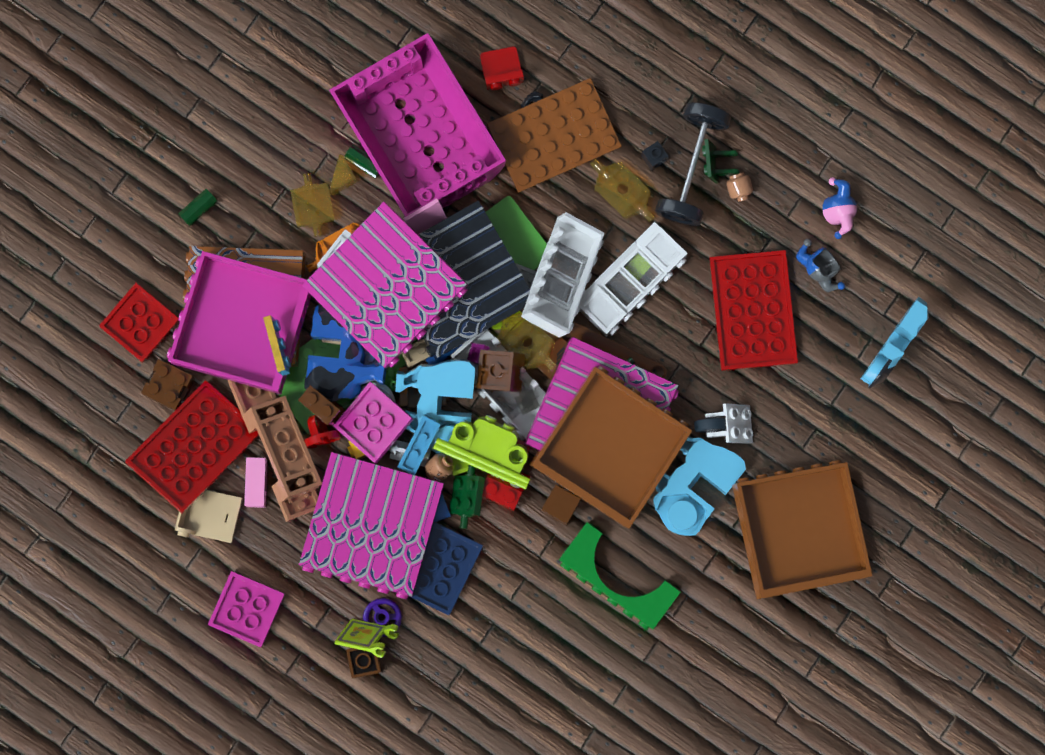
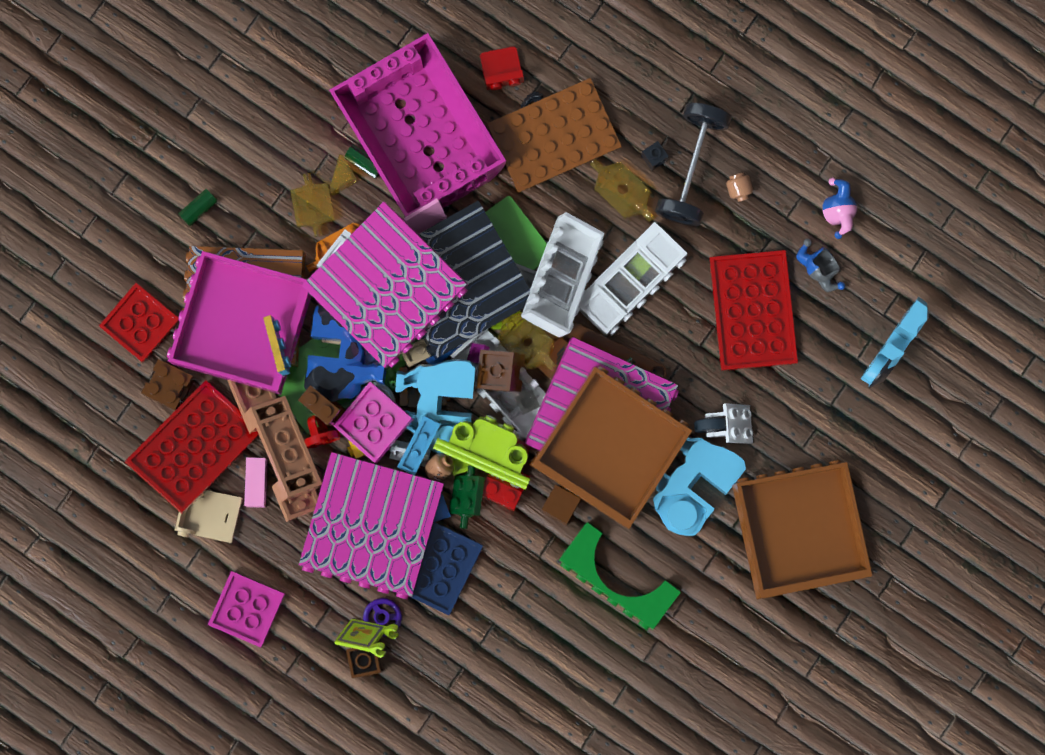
(709, 151): dark green plate -> none

